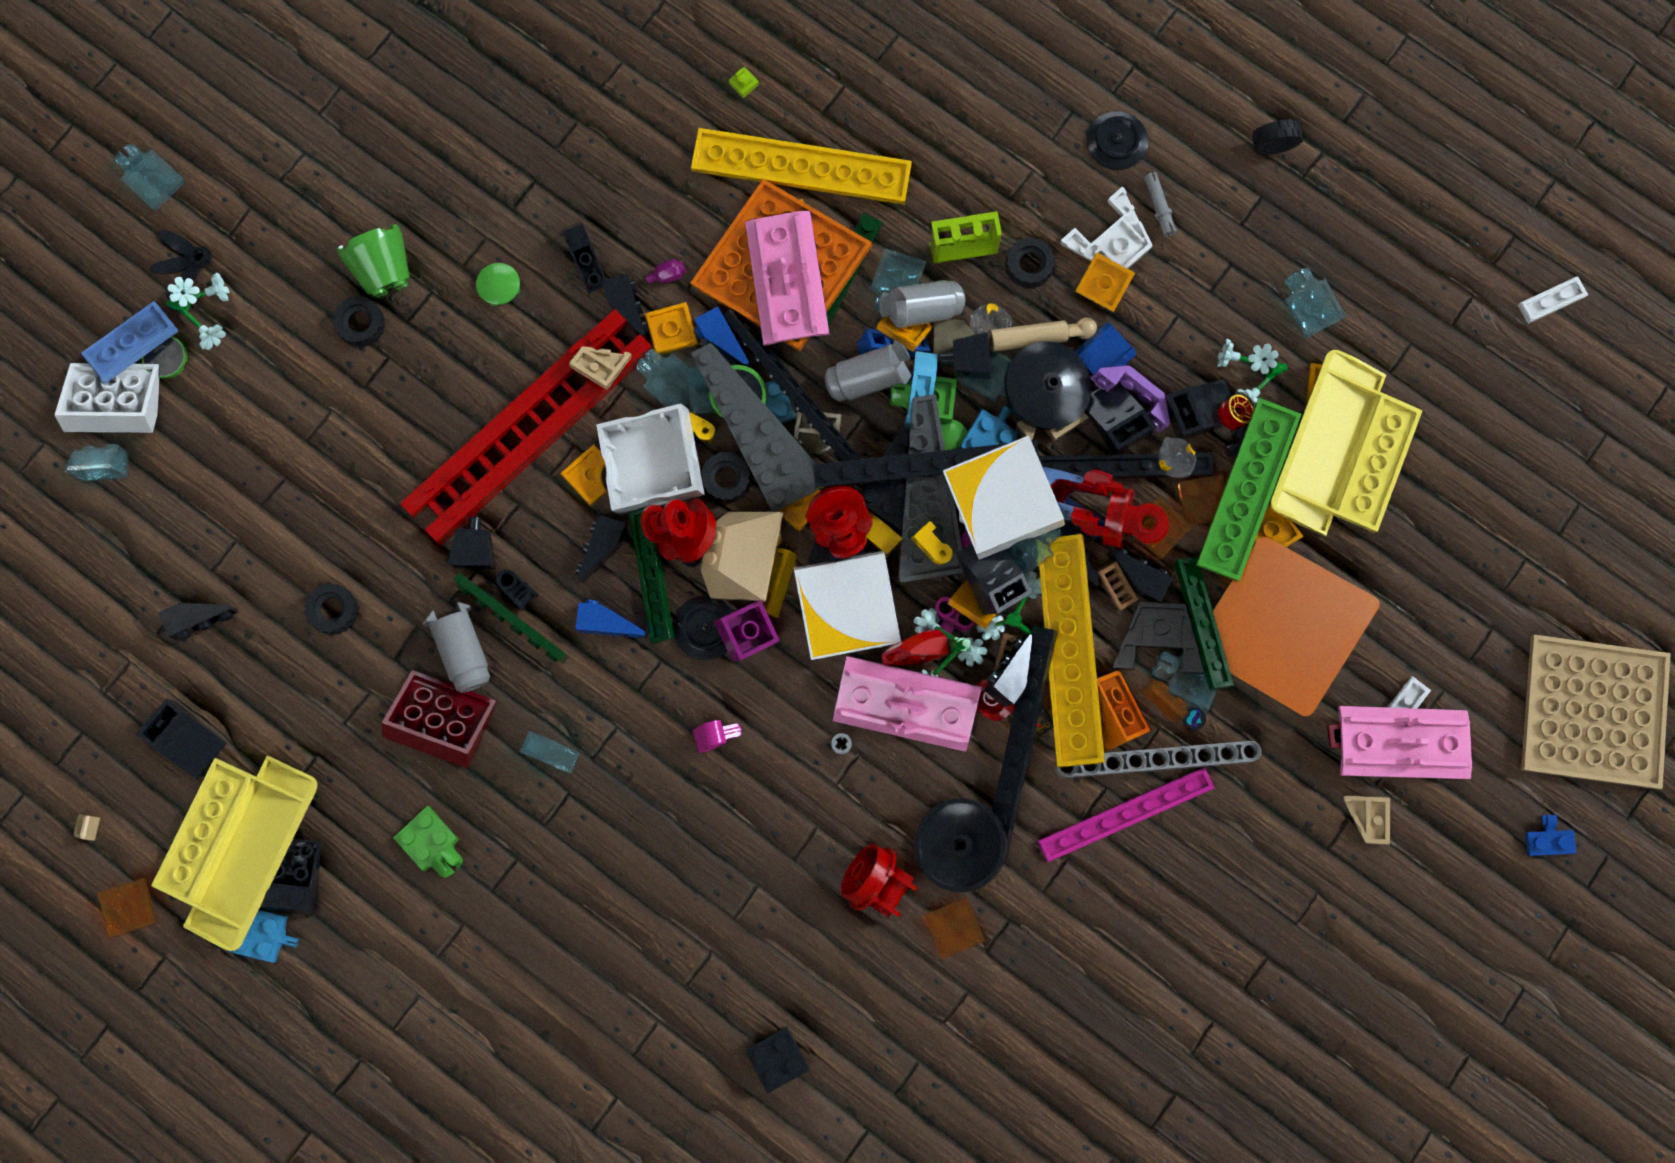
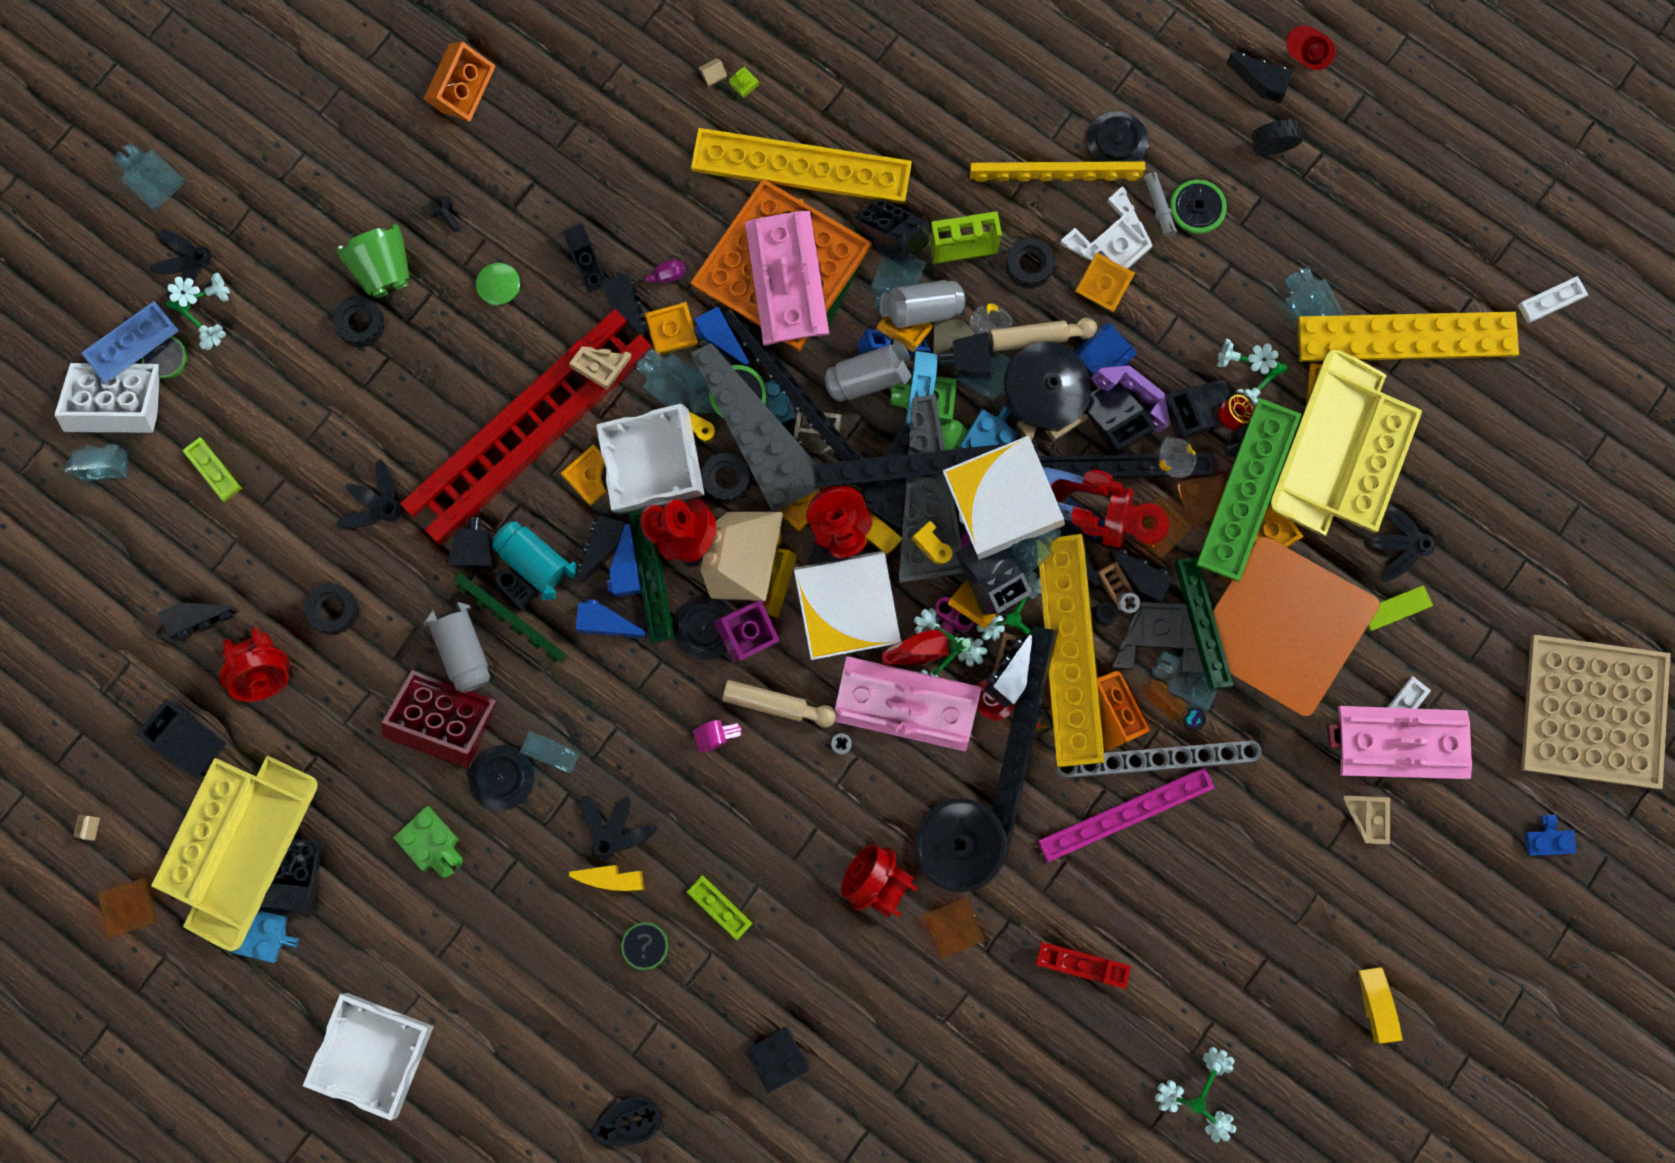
(212, 469): none -> lime tile
(253, 668): none -> red piece
(368, 1056): none -> white tile
(381, 505): none -> black plant
(444, 212): none -> black bar
(459, 81): none -> orange slope
(501, 778): none -> black piece
(532, 558): none -> teal piece
(609, 878): none -> yellow slope
(616, 822): none -> black plant
(624, 570): none -> blue slope
(637, 1133): none -> black piece
(644, 946): none -> black tile
(713, 72): none -> tan slope
(719, 908): none -> lime tile
(777, 704): none -> tan piece
(893, 230): none -> black slope
(1057, 170): none -> yellow plate
(1083, 965): none -> red slope
(1106, 613): none -> black tile
(1135, 601): none -> light grey bush
(1170, 1096): none -> light aqua plant
(1198, 219): none -> black wheel
(1263, 78): none -> black slope
(1310, 47): none -> red piece
(1379, 1006): none -> yellow slope
(1400, 607): none -> lime tile
(1409, 336): none -> yellow plate
(1411, 544): none -> black plant

